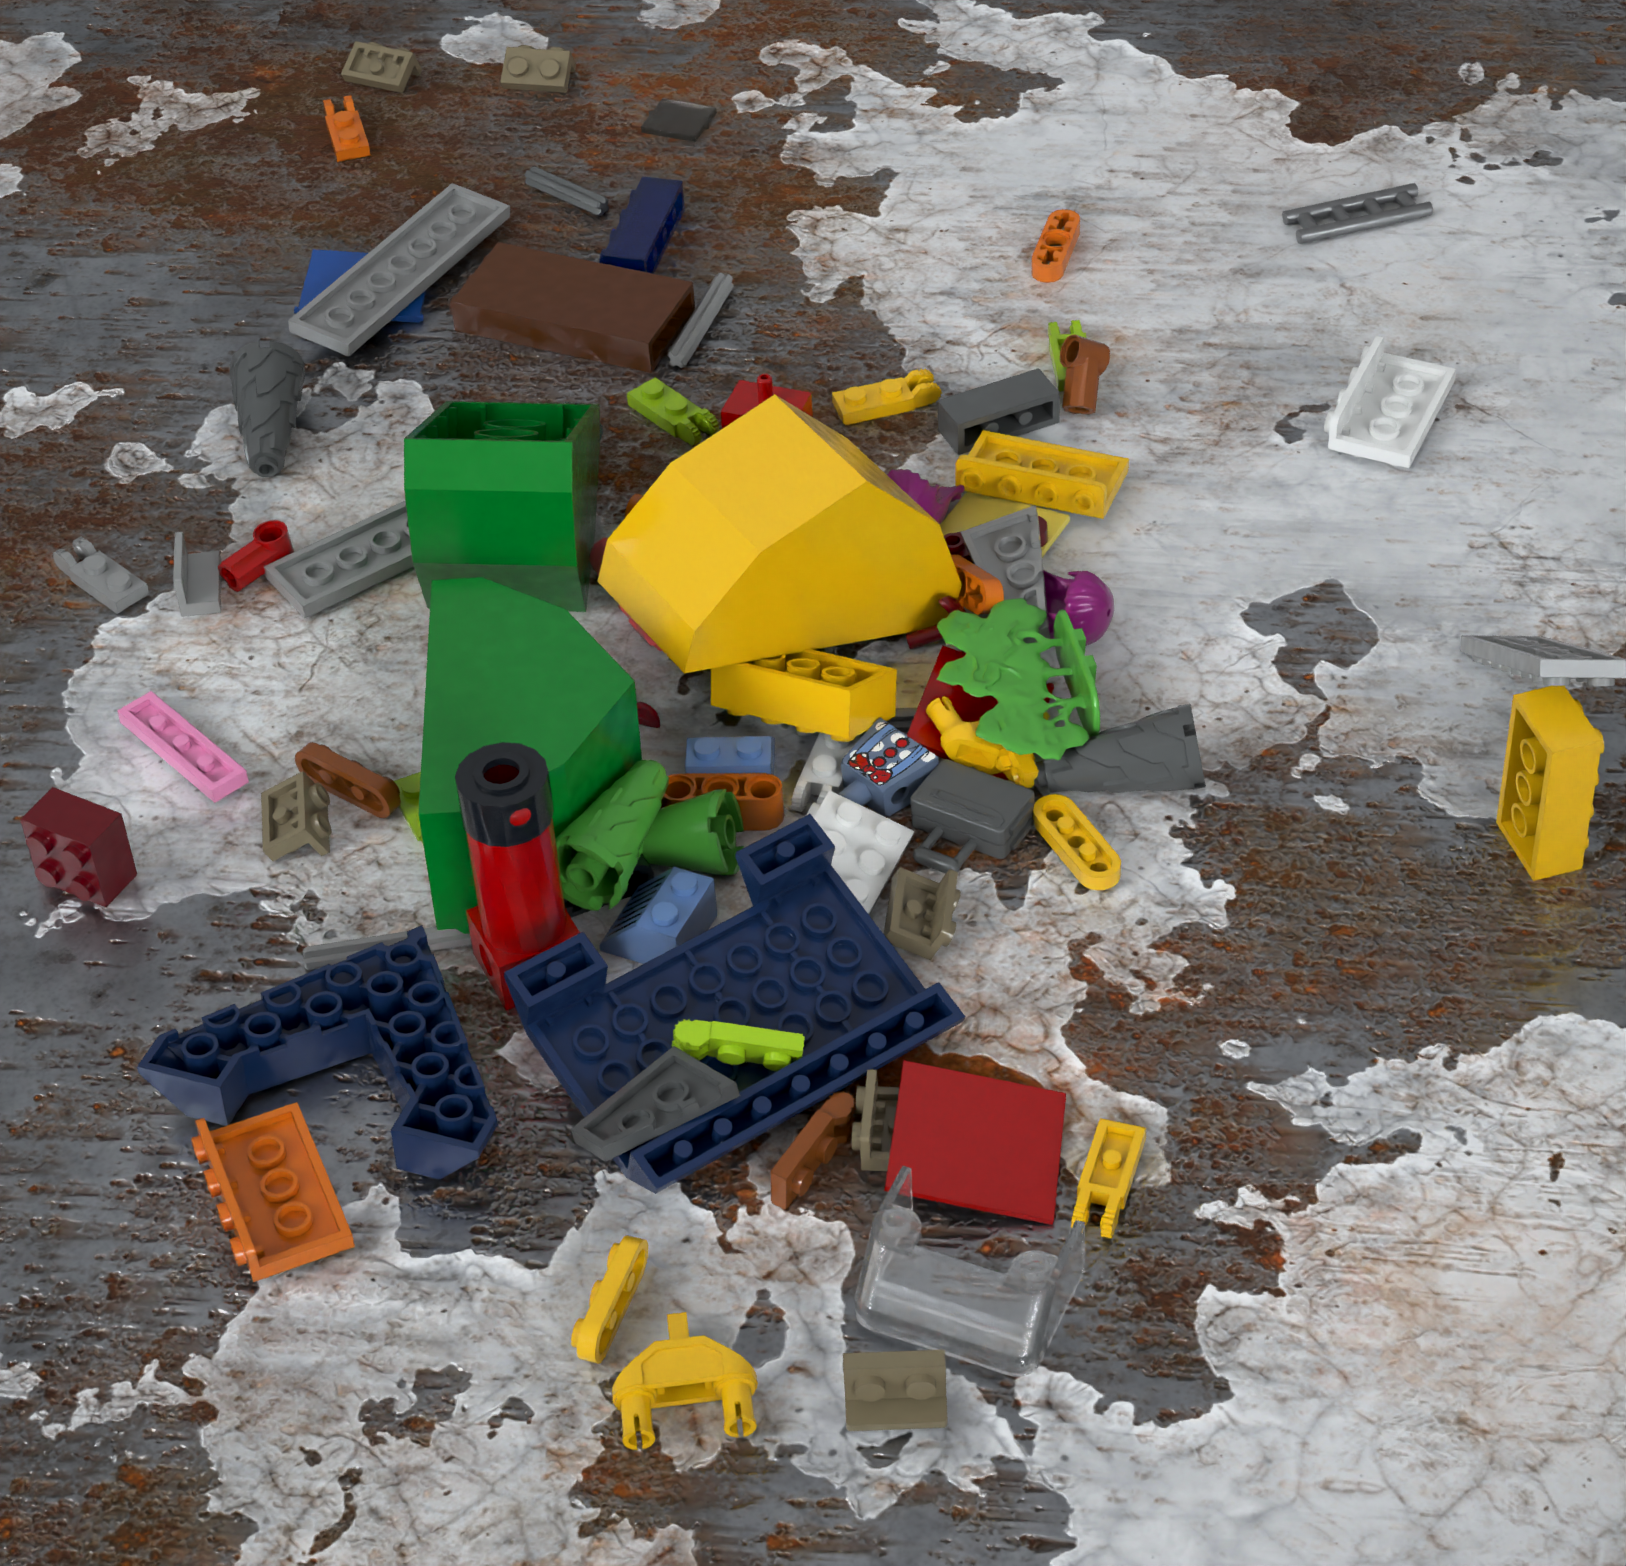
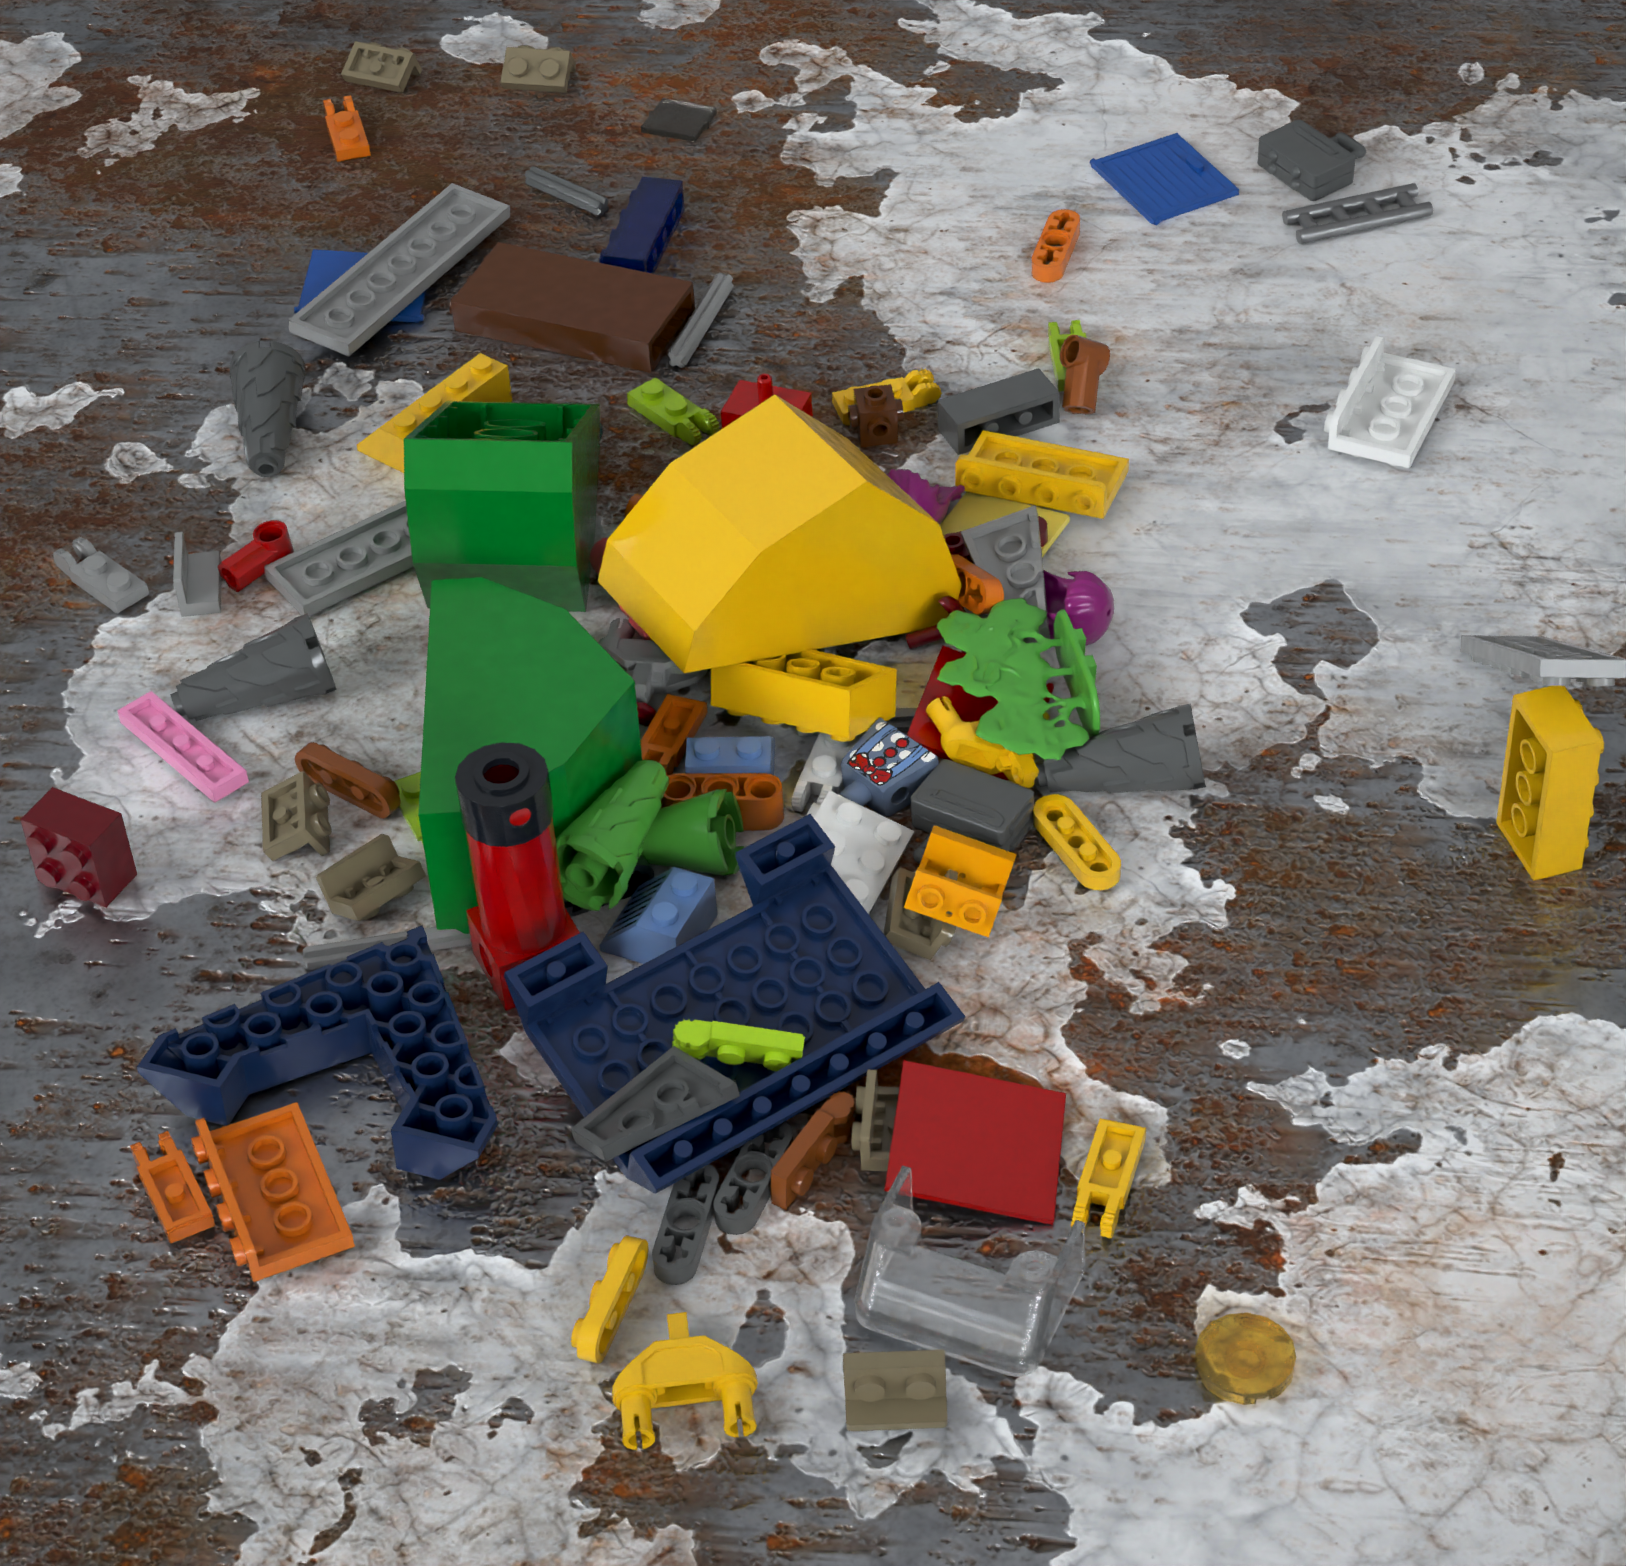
(173, 1190): none -> orange hinge
(265, 672): none -> dark grey cone
(368, 879): none -> dark tan bracket
(477, 380): none -> yellow slope
(645, 662): none -> light grey connector
(668, 731): none -> orange hinge
(691, 1240): none -> dark grey beam
(756, 1193): none -> dark grey beam
(872, 408): none -> reddish brown brick
(979, 884): none -> light orange panel
(1164, 178): none -> blue piece
(1245, 1358): none -> clear yellow tile
(1309, 159): none -> dark grey piece

